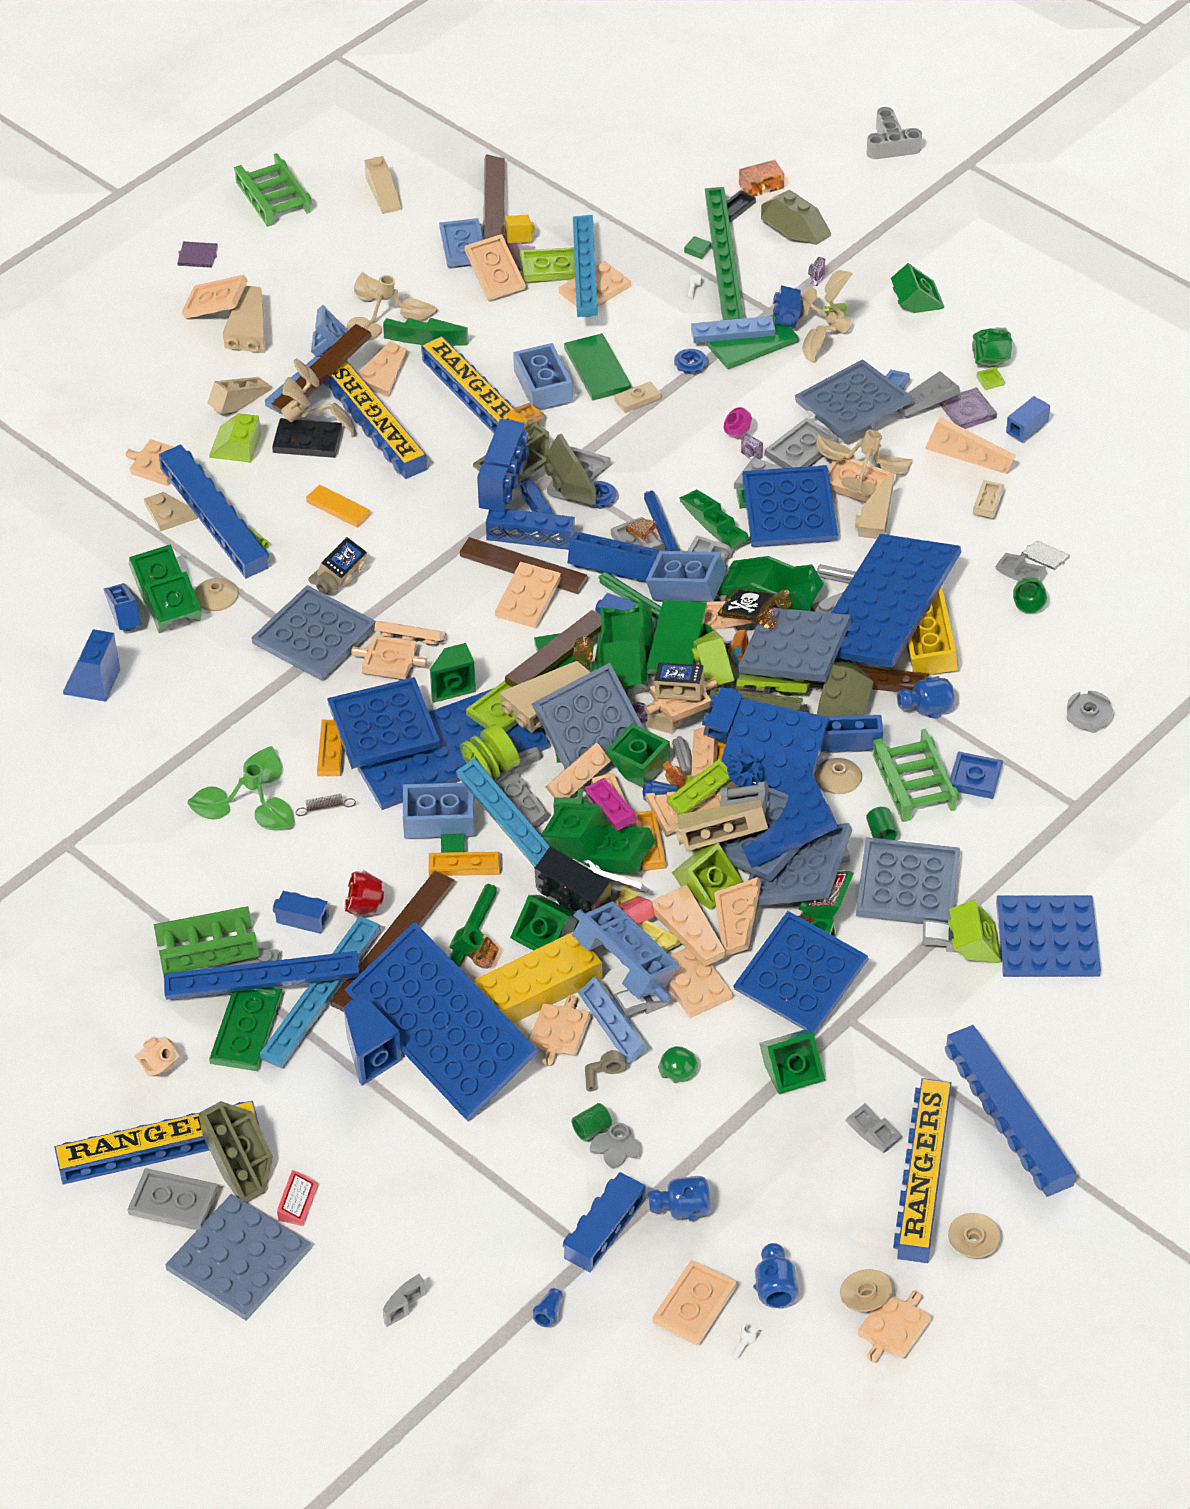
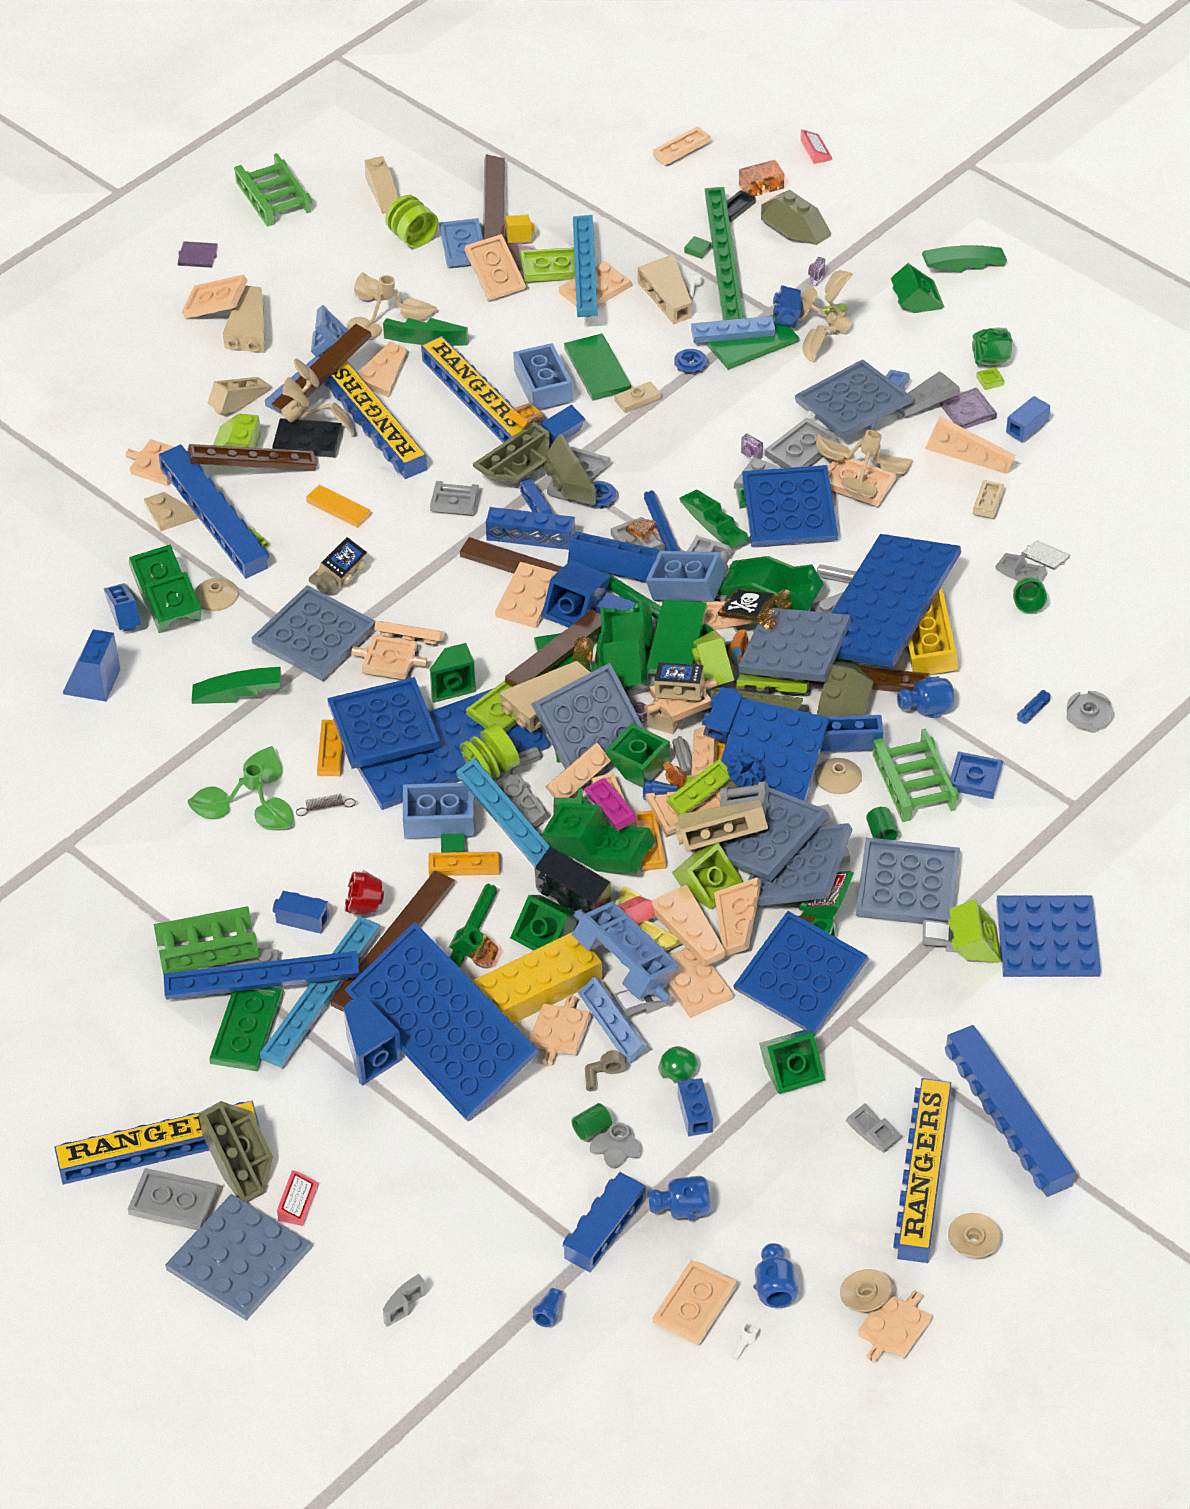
(157, 1055): light nougat brick -> none
(236, 684): none -> green slope
(251, 457): none -> reddish brown tile
(411, 221): none -> lime wheel
(454, 498): none -> light grey plate
(502, 465): blue piece -> none
(566, 422): none -> blue brick
(574, 593): none -> blue slope
(617, 879): flag -> none
(666, 288): none -> tan slope
(681, 145): none -> light nougat plate
(695, 1107): none -> blue brick
(737, 422): dark pink plate -> none
(801, 821): blue plate -> none
(815, 147): none -> coral slope
(876, 510): tan slope -> none
(891, 139): light grey beam -> none
(958, 257): none -> green slope
(1033, 706): none -> blue axle

